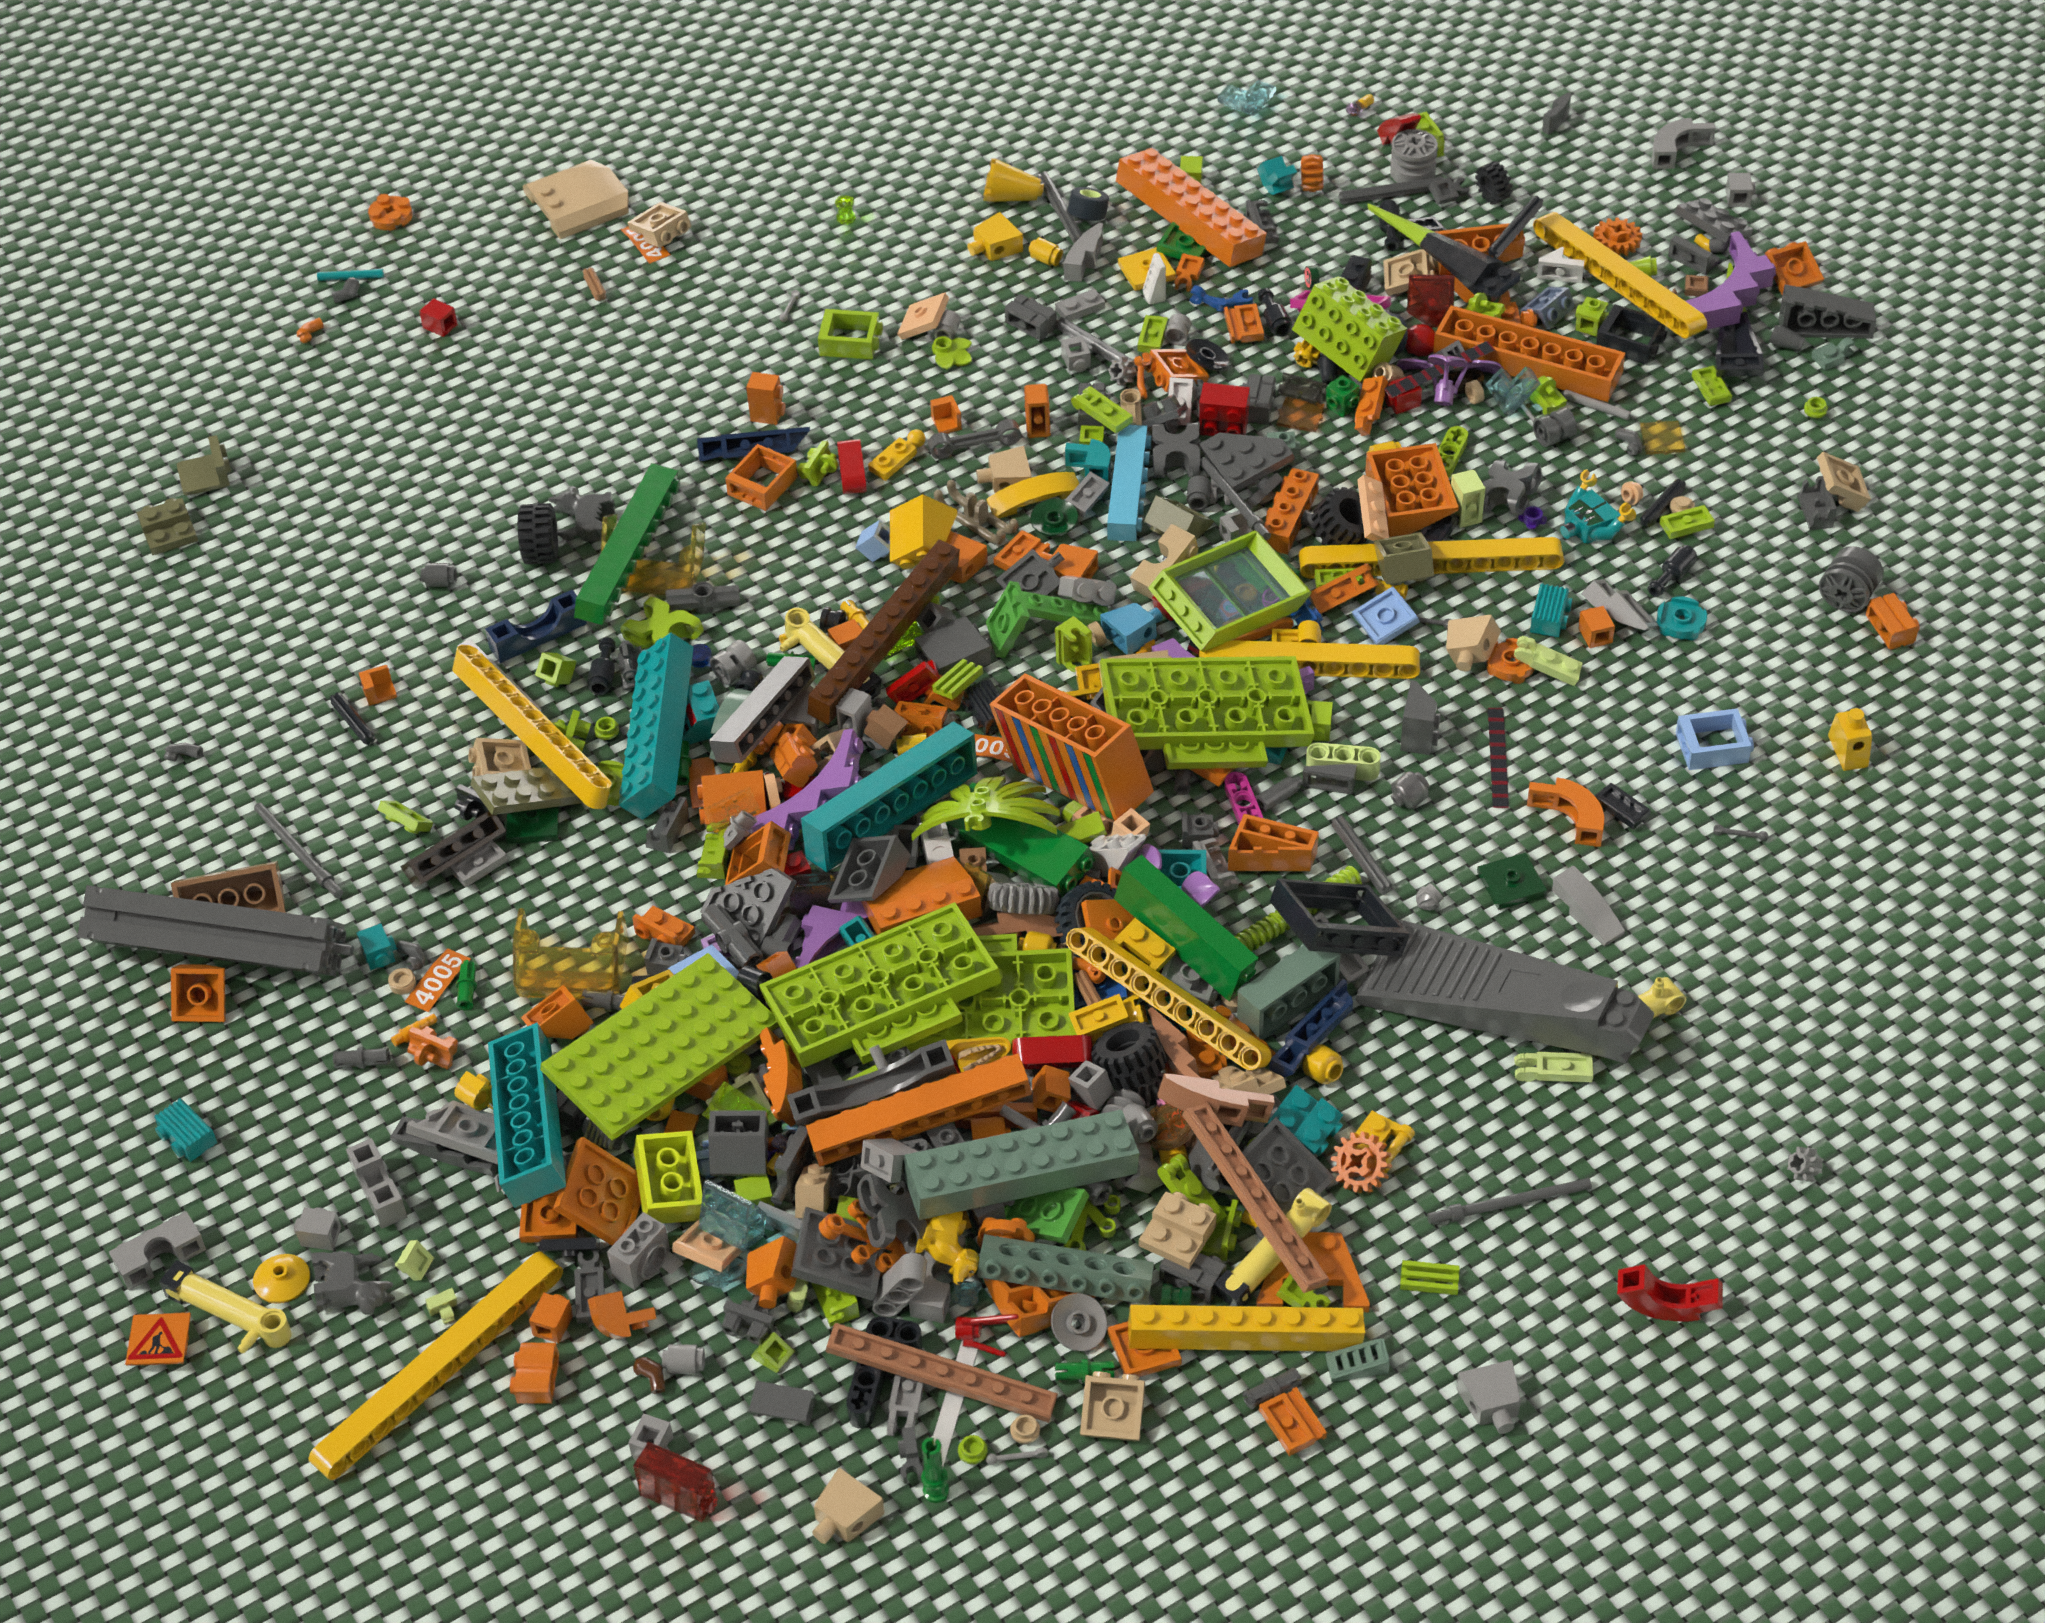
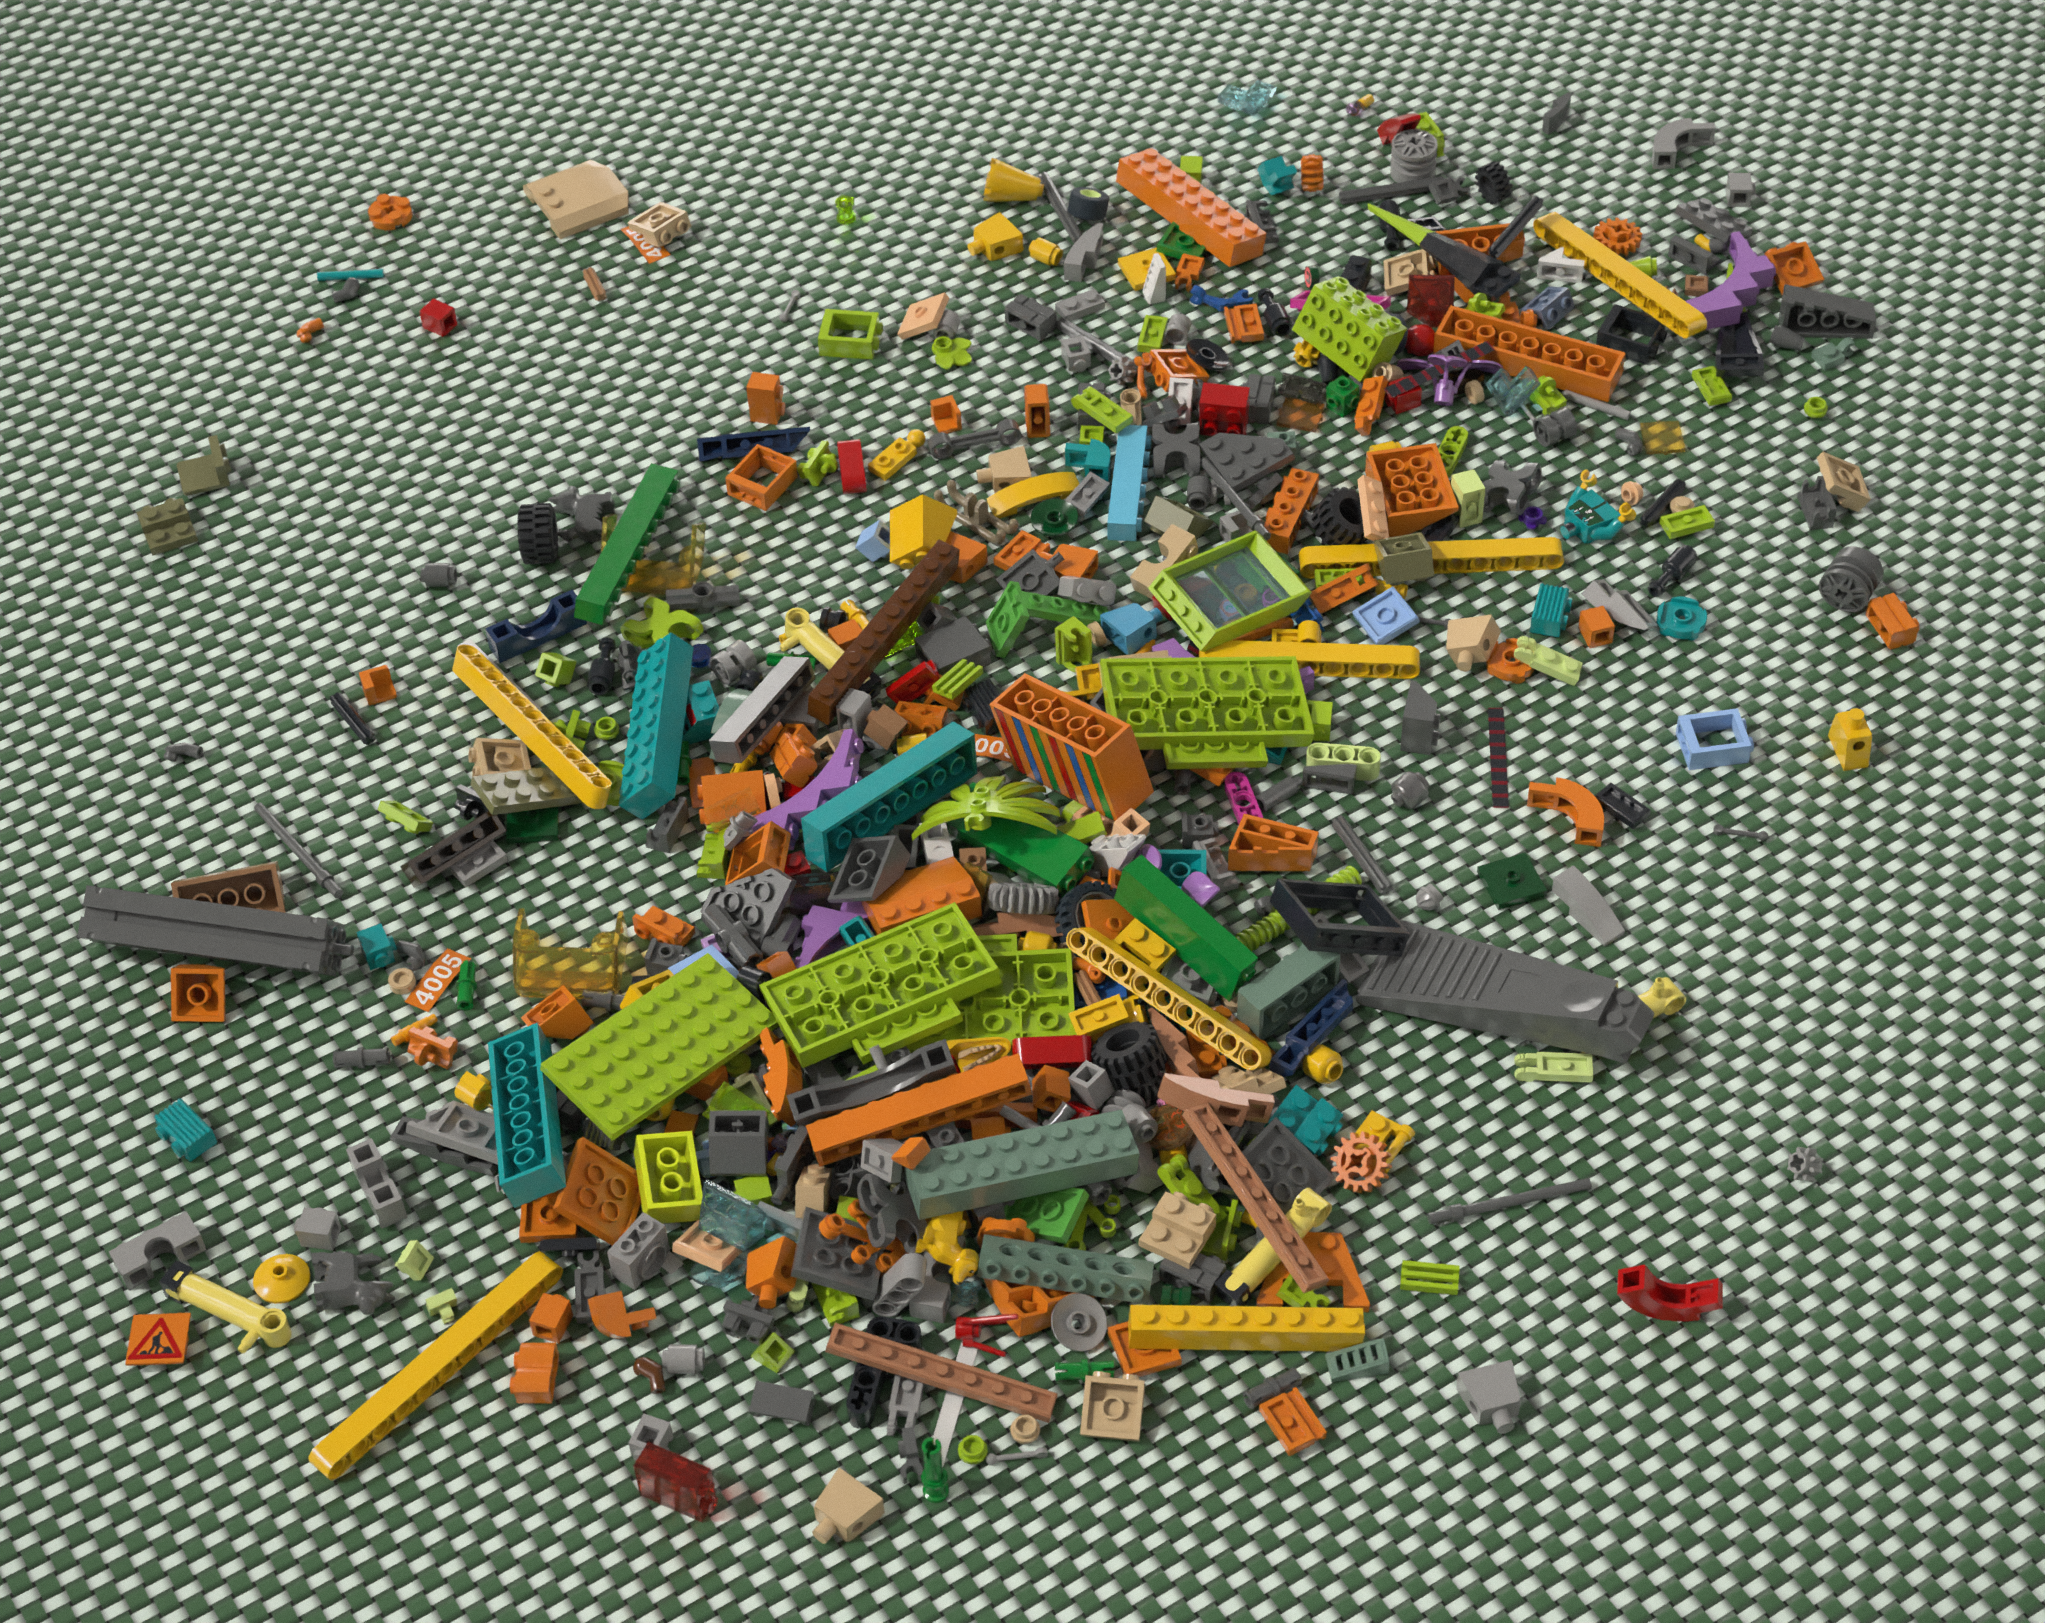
(911, 1152): none -> orange slope
(1263, 906): none -> dark grey hinge
(1591, 315): lime brick -> none

